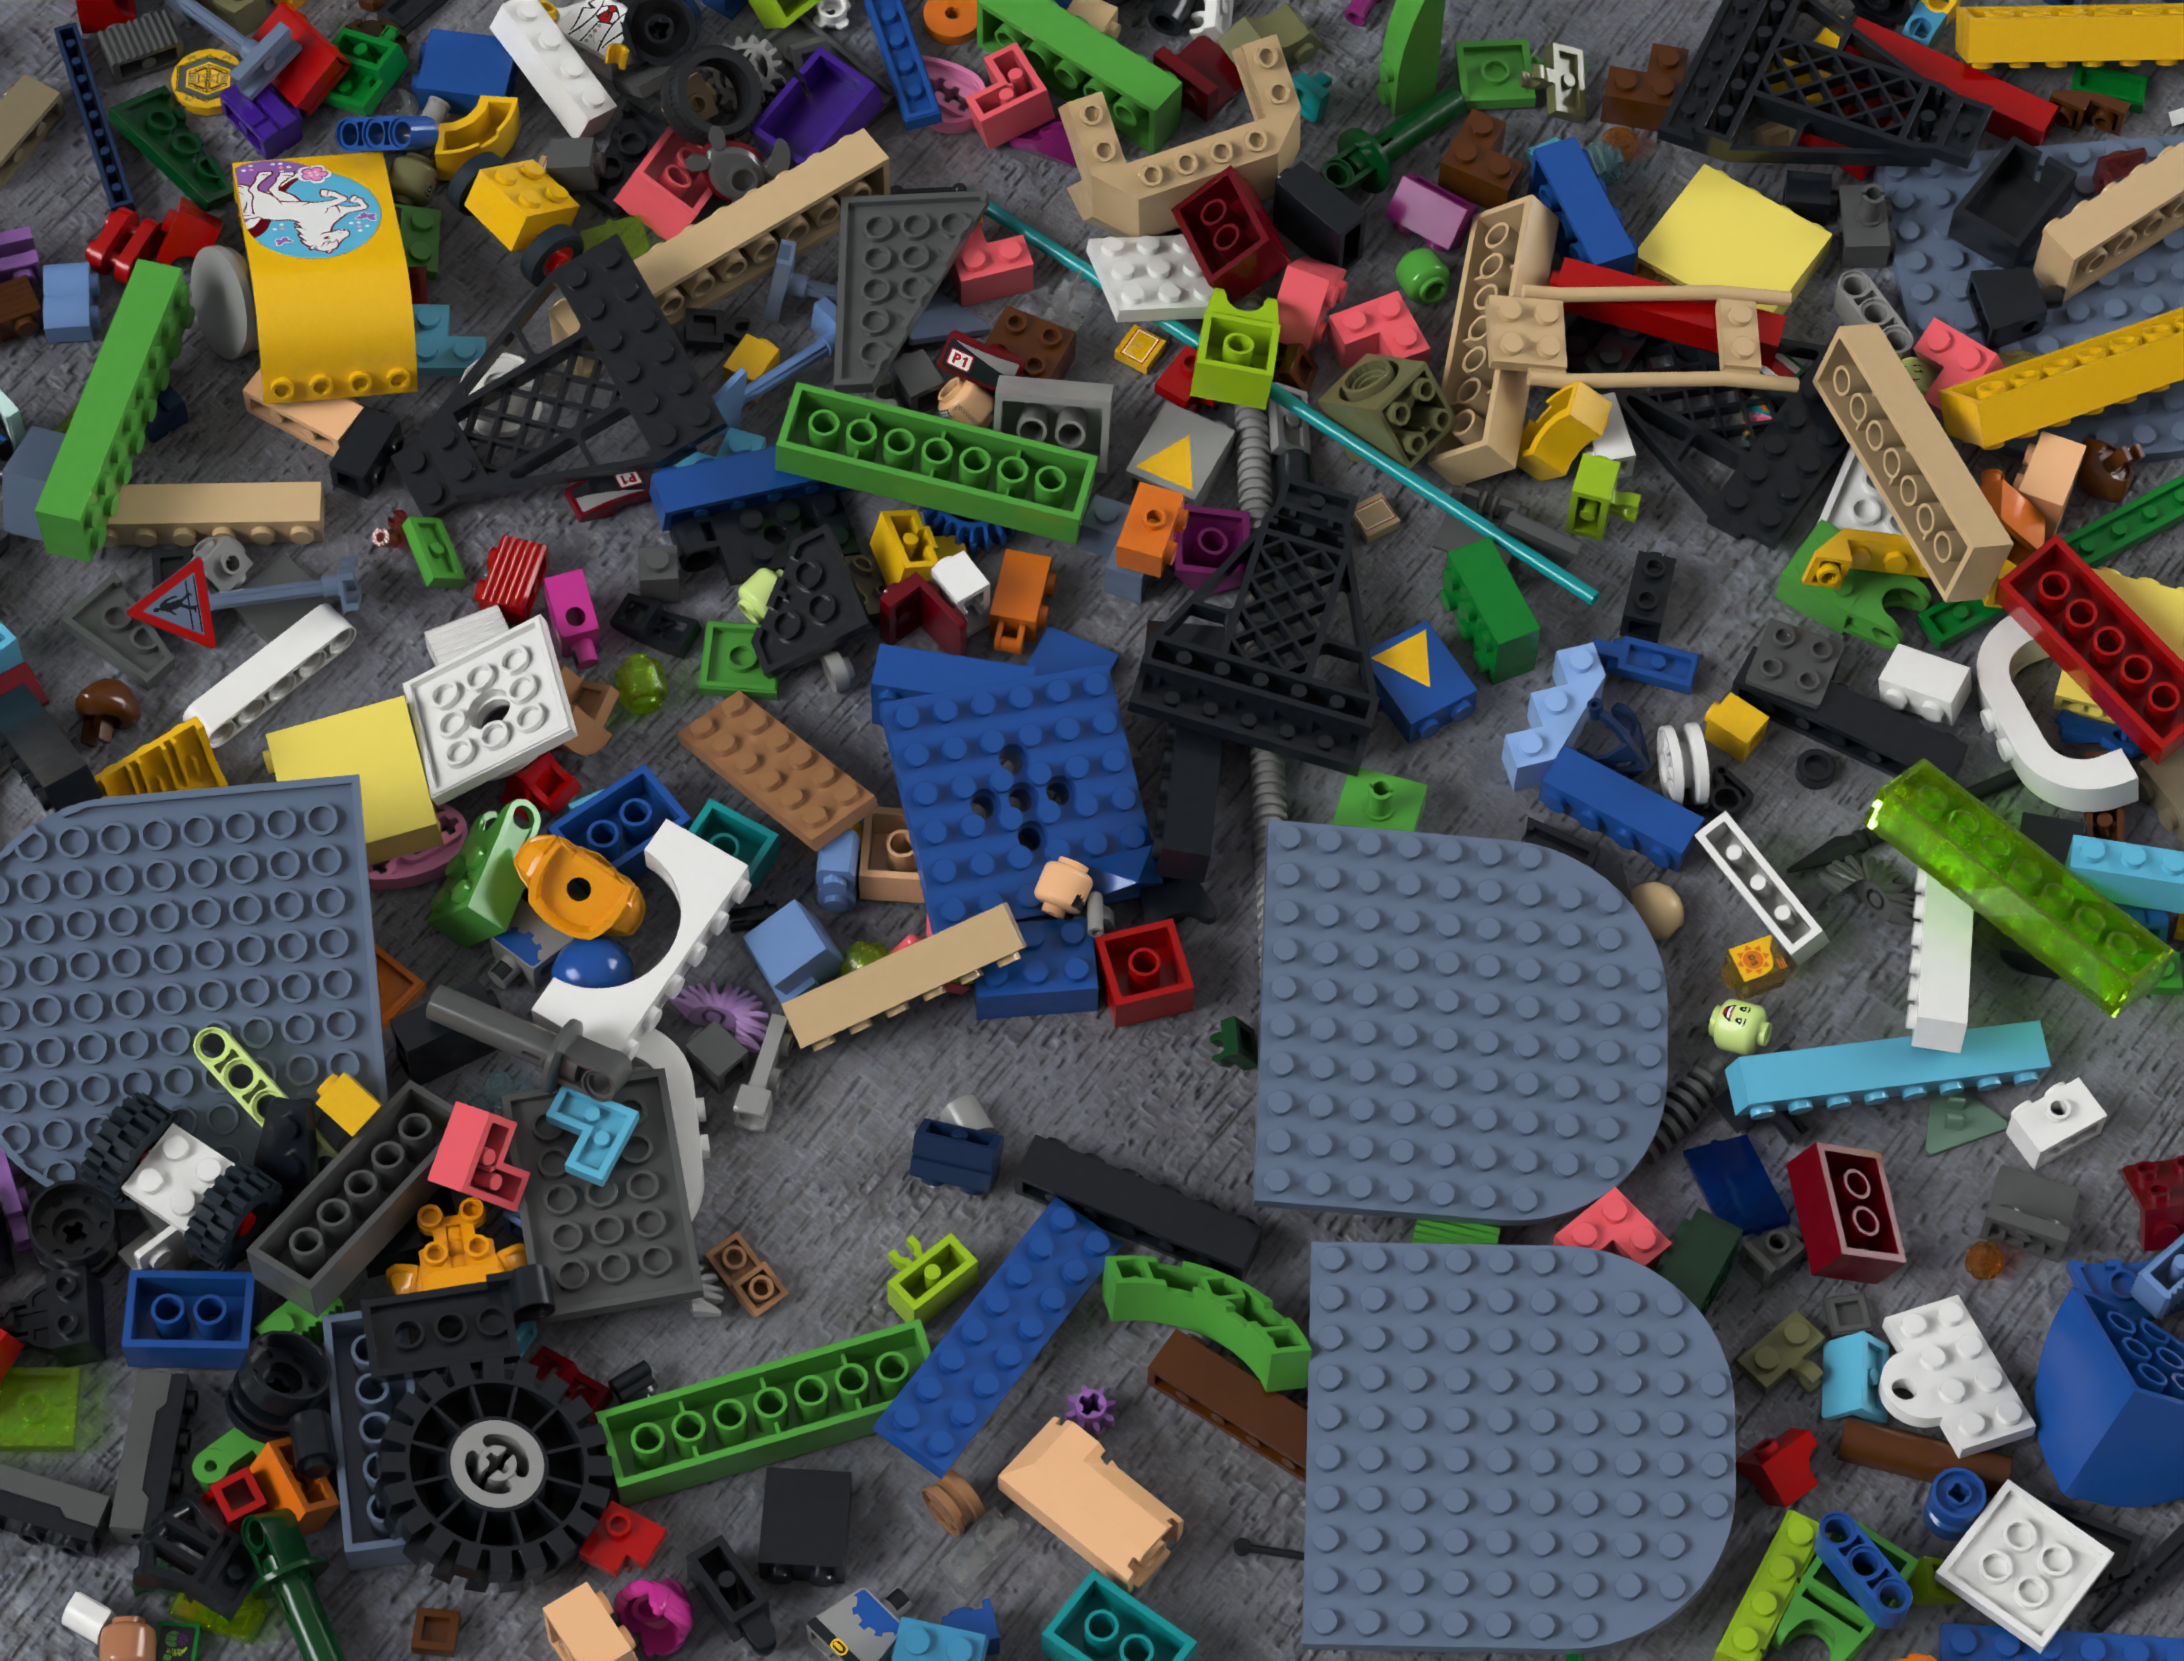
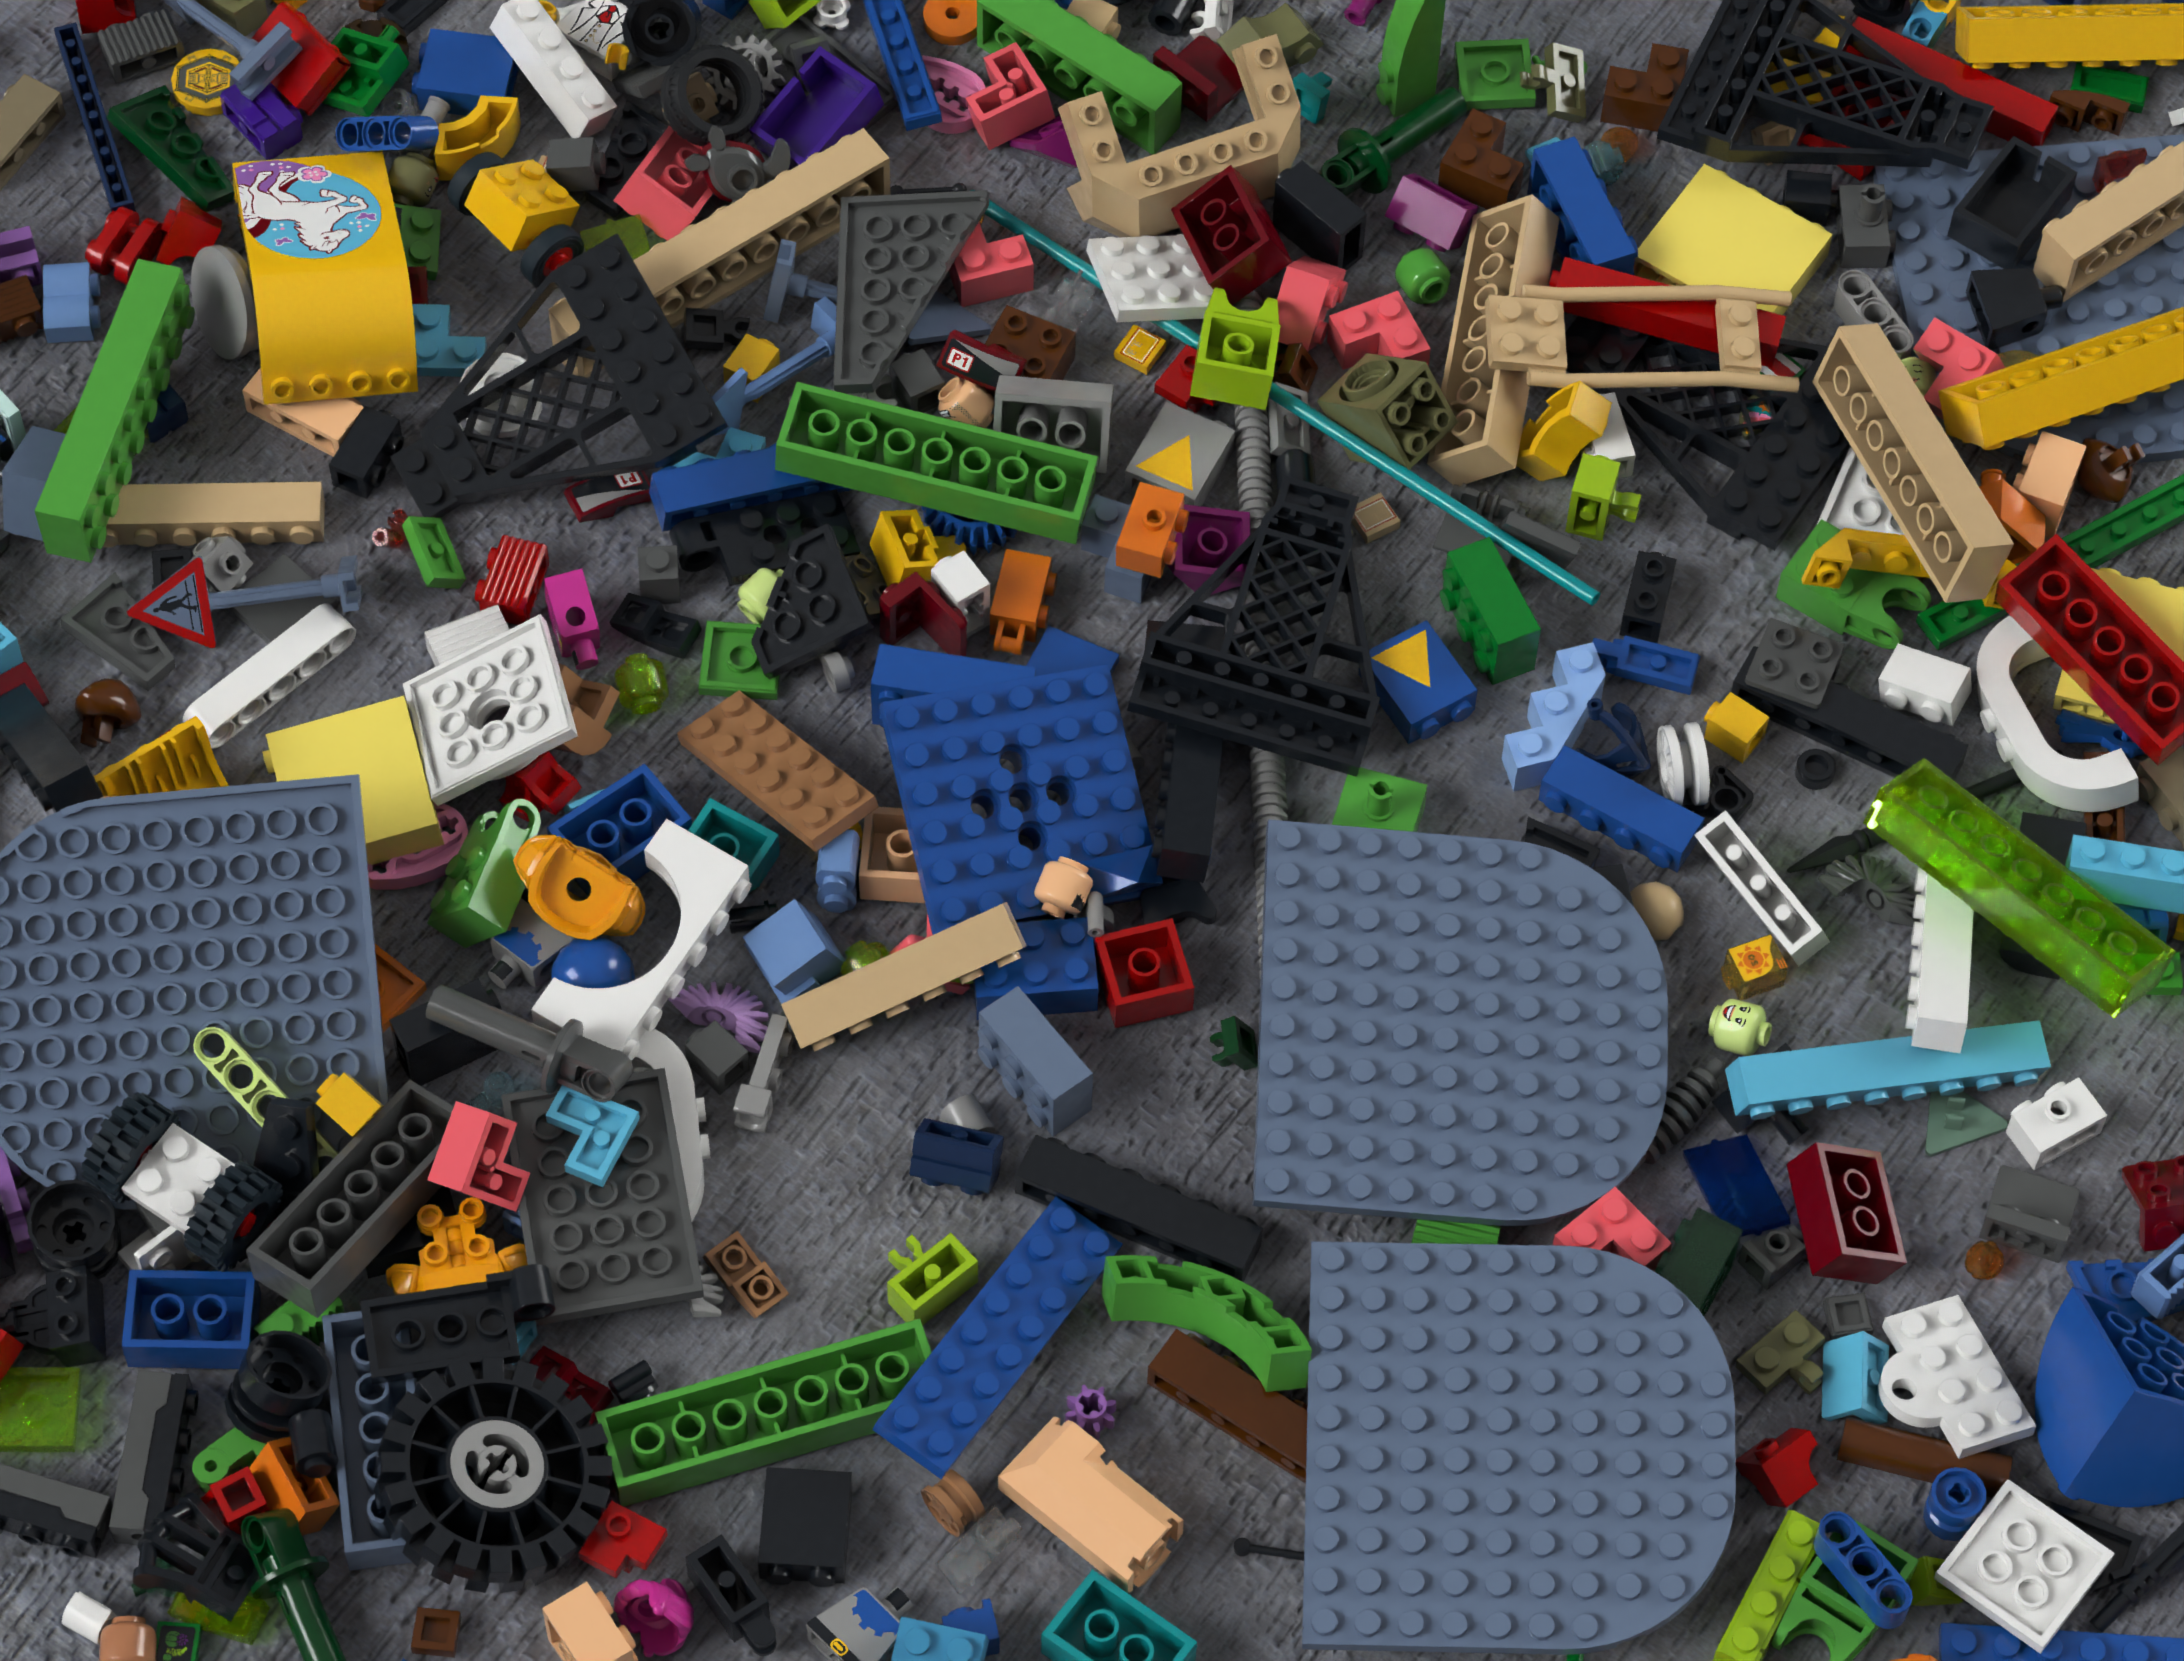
(1034, 1061): none -> sand blue brick

